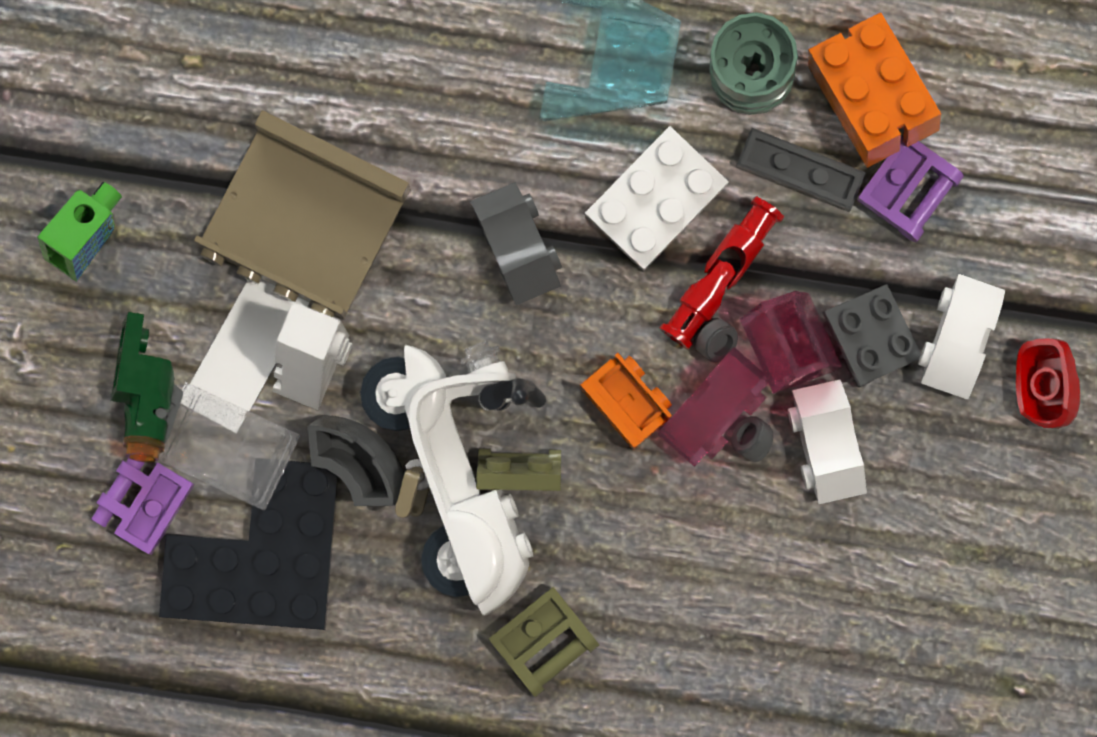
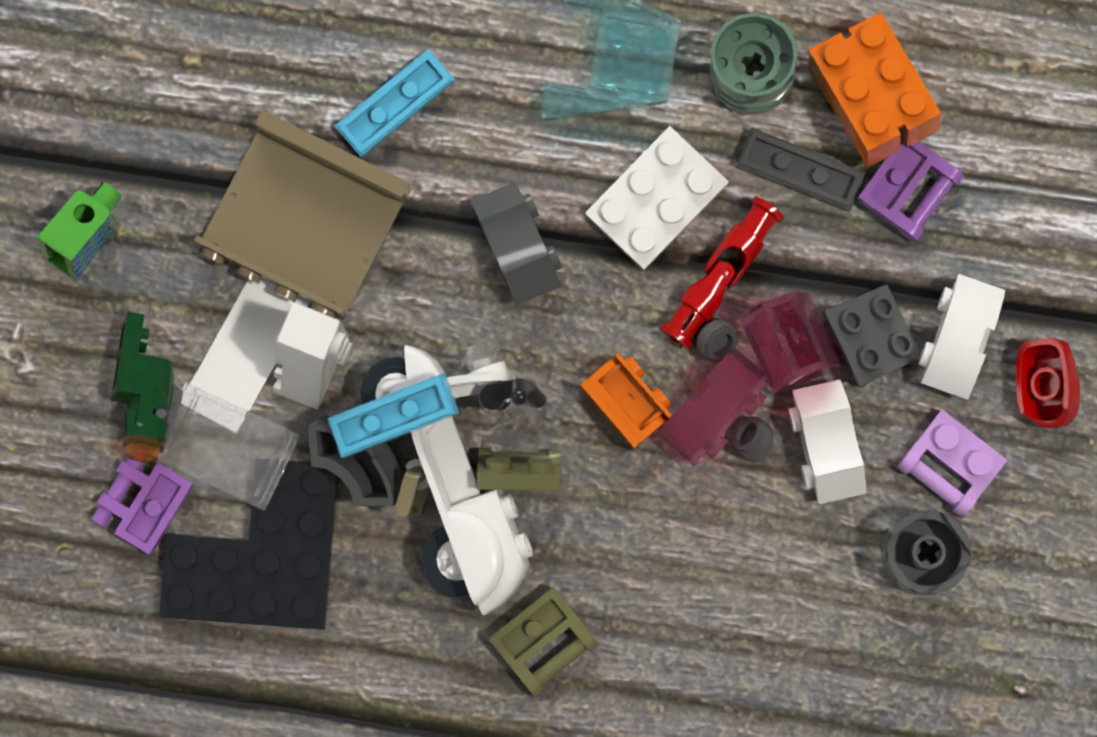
(393, 415): none -> medium azure tile
(395, 103): none -> medium azure tile
(949, 556): none -> dark grey brick
(959, 452): none -> lavender plate

